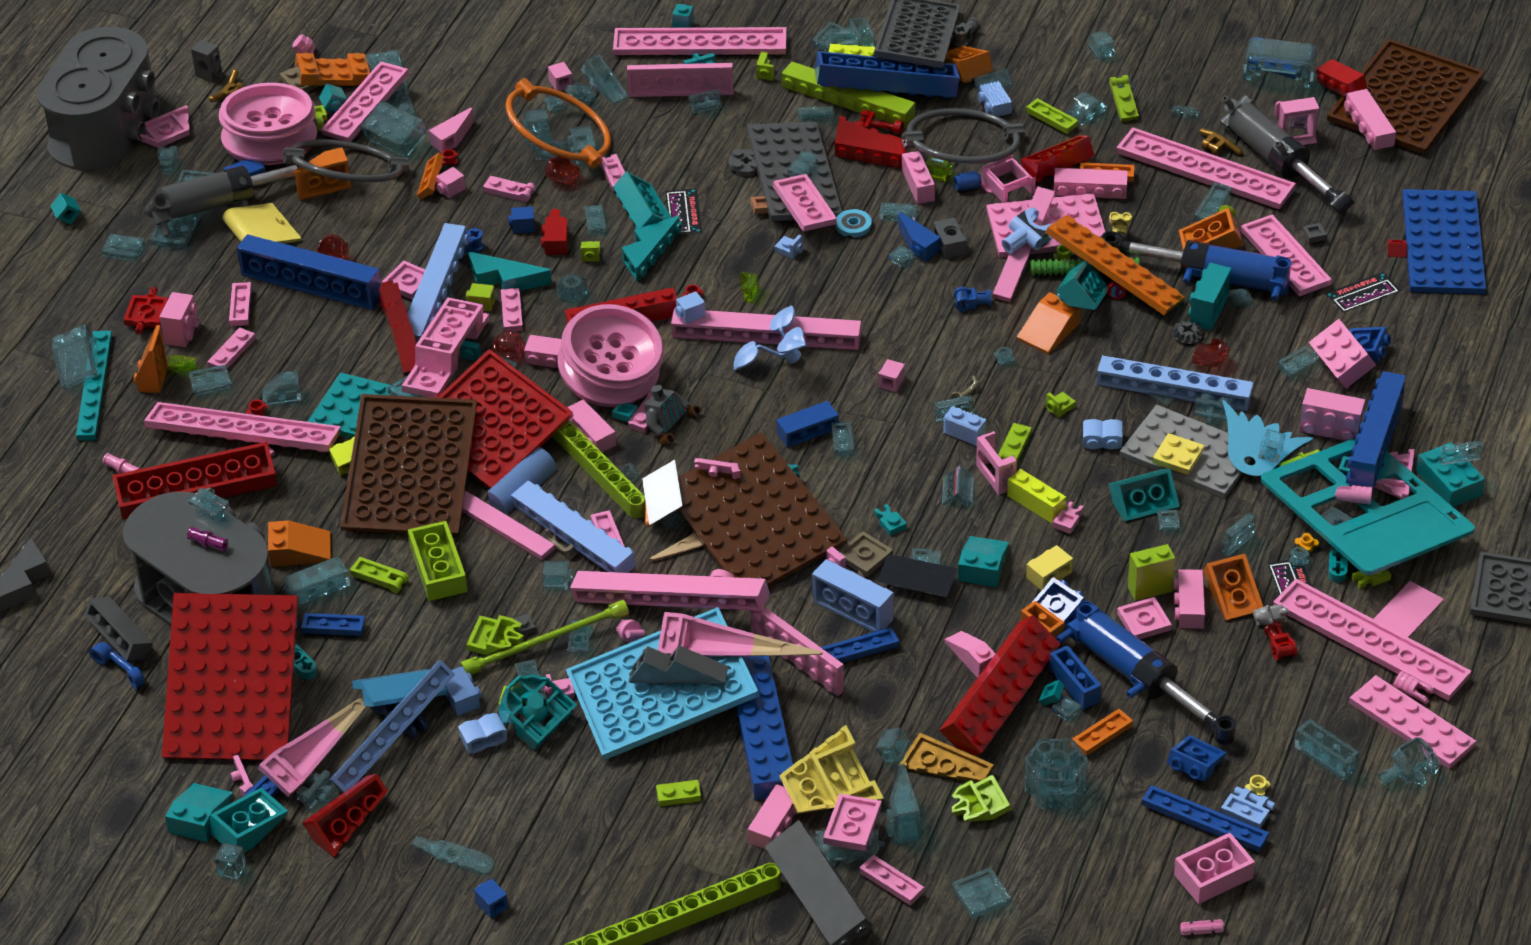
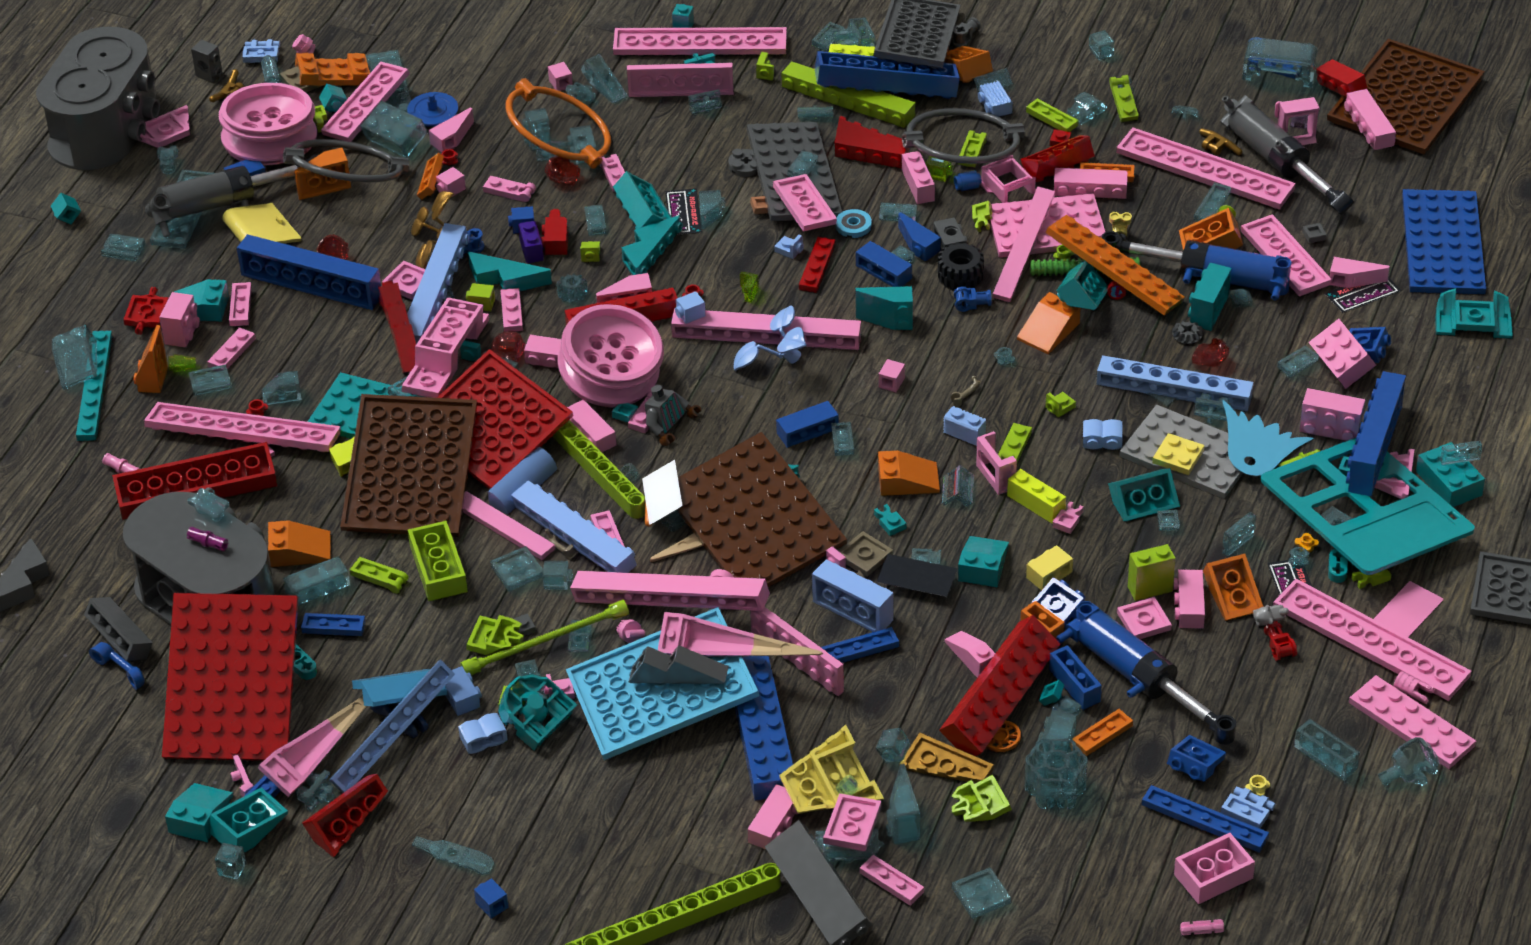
(210, 298): none -> teal slope
(256, 50): none -> light blue plate
(270, 69): none -> clear light blue axle
(426, 249): none -> pearl gold plant
(433, 108): none -> blue piece
(517, 568): none -> clear light blue plate
(530, 242): none -> dark purple brick
(553, 103): clear light blue plate -> none
(626, 287): none -> bright pink slope
(678, 793): lime plate -> none
(710, 206): none -> clear light blue slope
(718, 466): bright pink piece -> none
(817, 264): none -> red plate
(847, 785): none -> clear light blue piece
(869, 121): red bar -> none
(883, 265): none -> blue brick
(886, 306): none -> teal slope
(906, 474): none -> orange slope
(942, 407): clear light blue plate -> none
(960, 266): none -> black tyre
(973, 146): none -> lime plate
(981, 214): none -> lime plate
(1003, 736): none -> orange wheel
(1026, 232): light blue connector -> none
(1059, 136): none -> red plate
(1059, 725): none -> clear light blue brick
(1271, 446): clear light blue brick -> none
(1354, 494): bright pink hinge -> none
(1355, 273): none -> bright pink slope
(1396, 248): red slope -> none
(1473, 315): none -> teal piece

